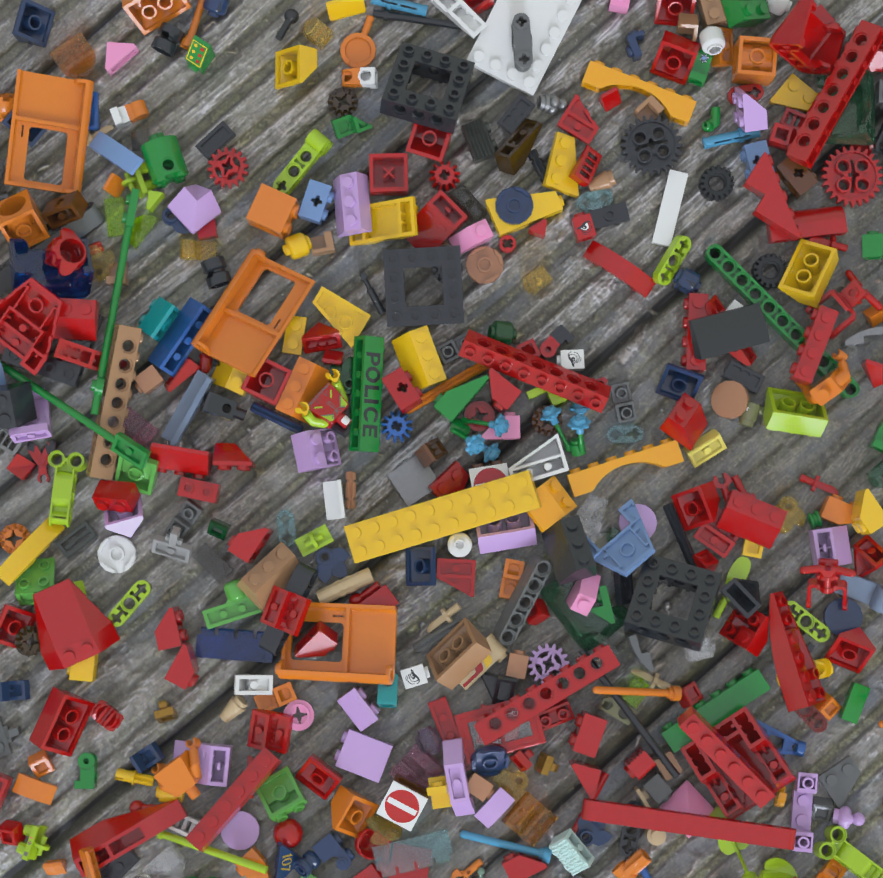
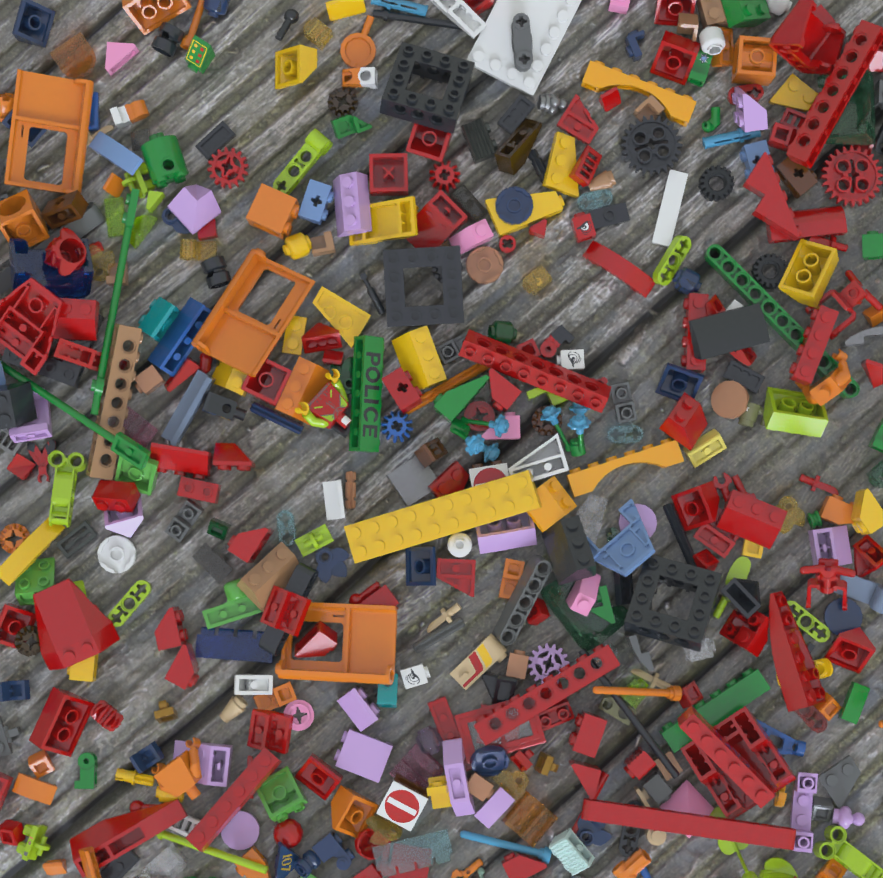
(172, 546): light grey hinge -> none
(315, 449): lavender slope -> none
(345, 586): tan axle -> none
(458, 654): medium nougat slope -> none

